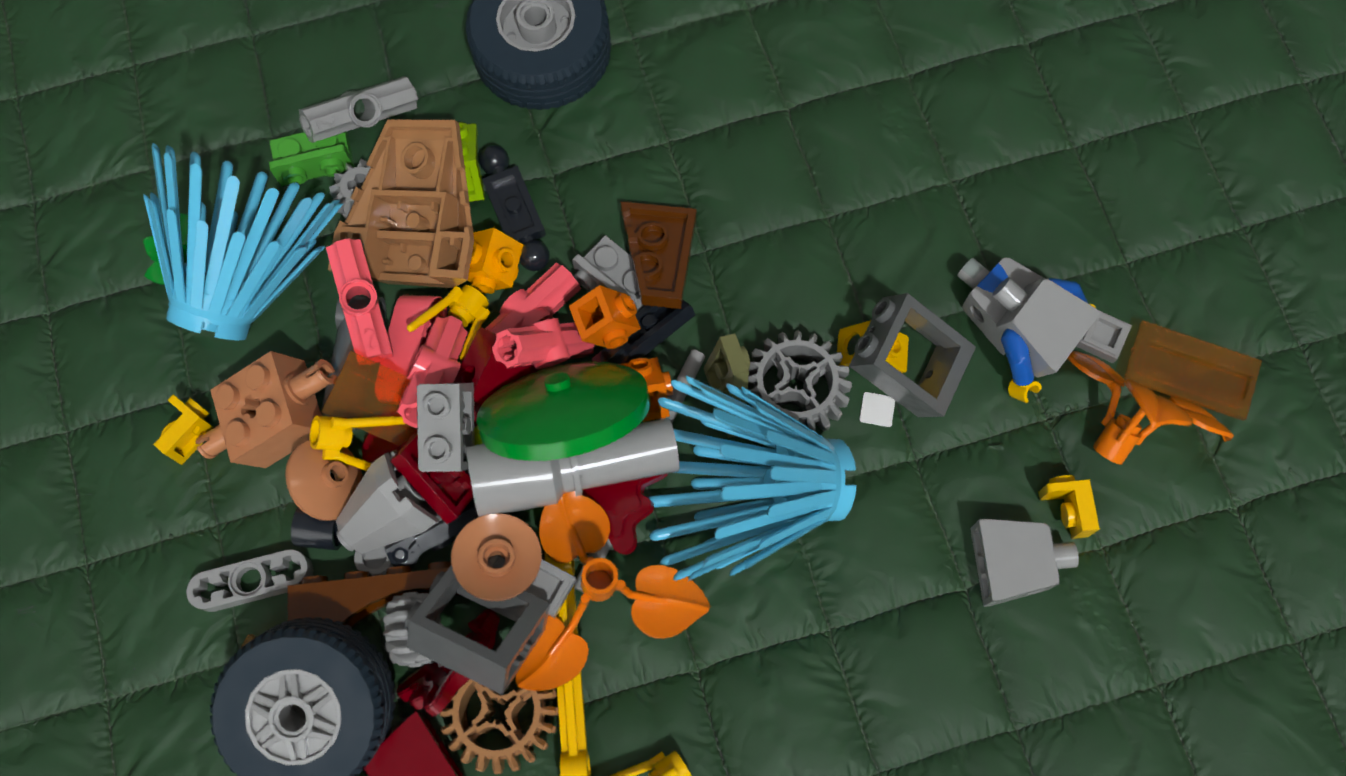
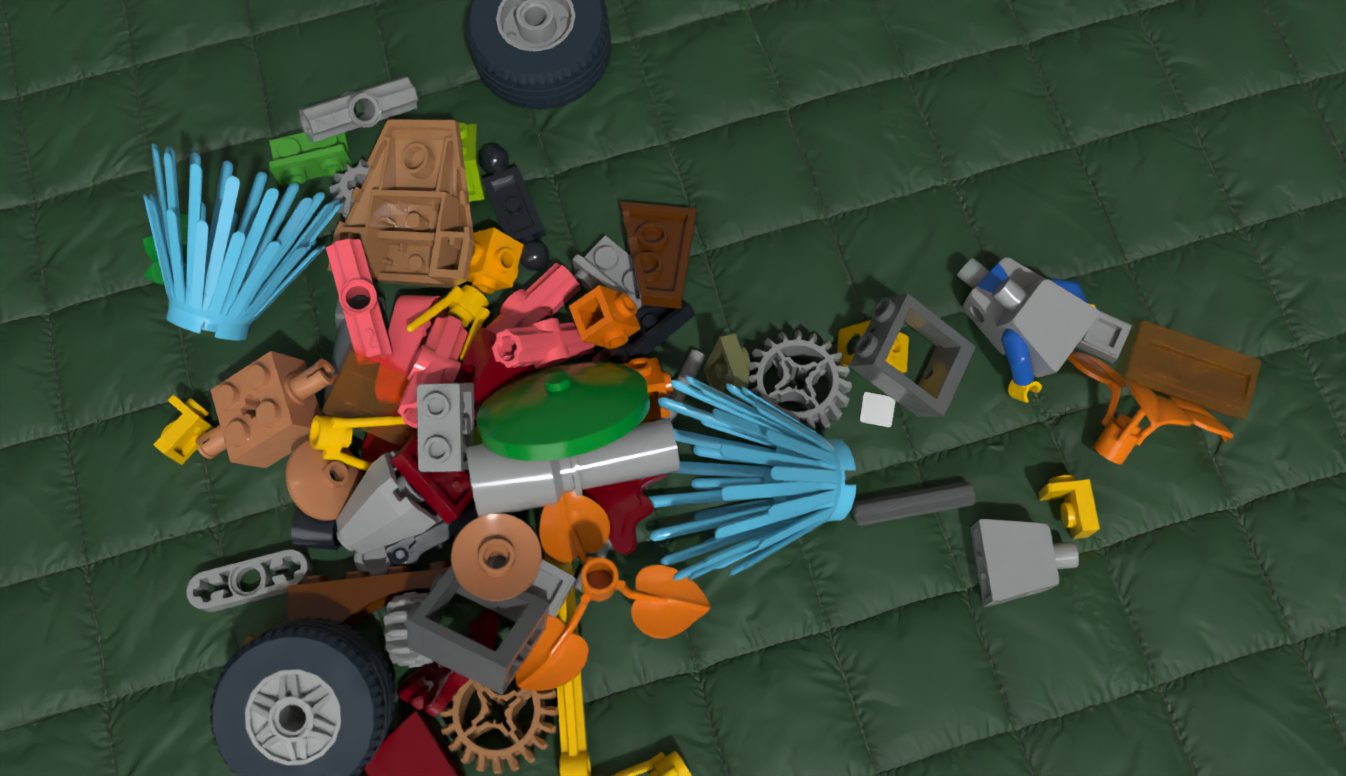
(913, 503): none -> dark grey axle

